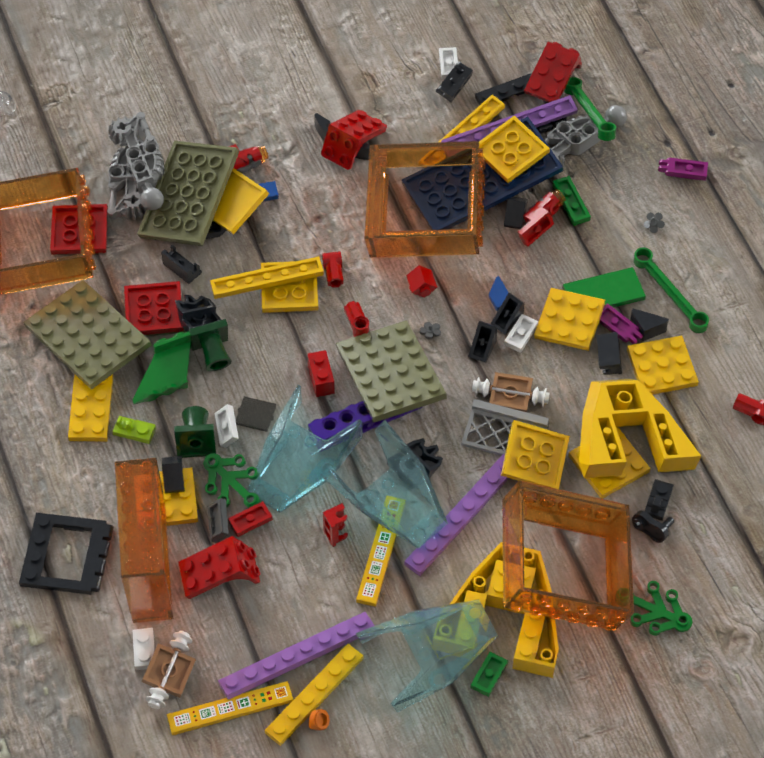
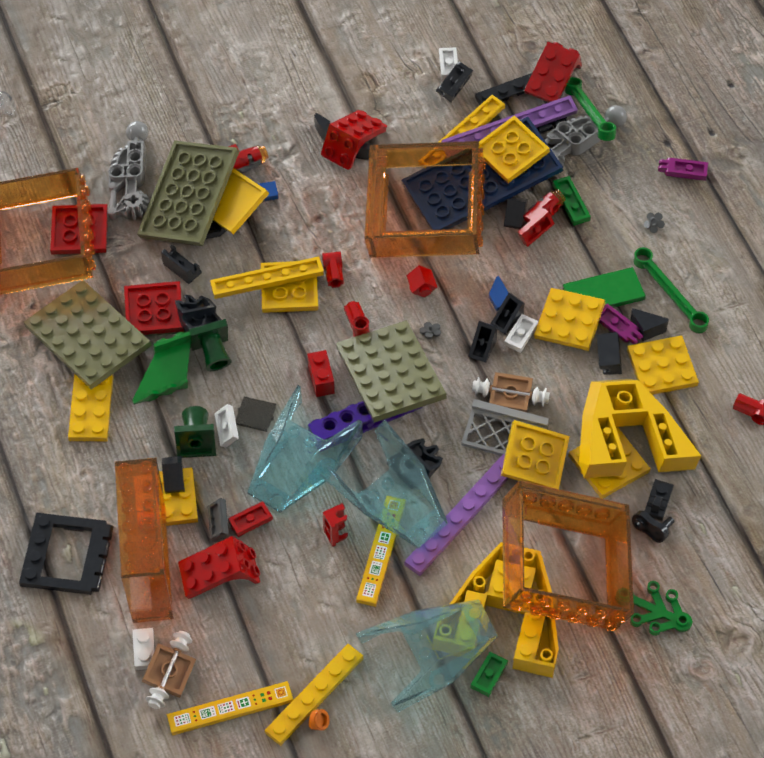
(134, 429): lime plate -> none
(143, 159): light grey arm -> none
(229, 478): green plant -> none
(294, 656): medium lavender plate -> none

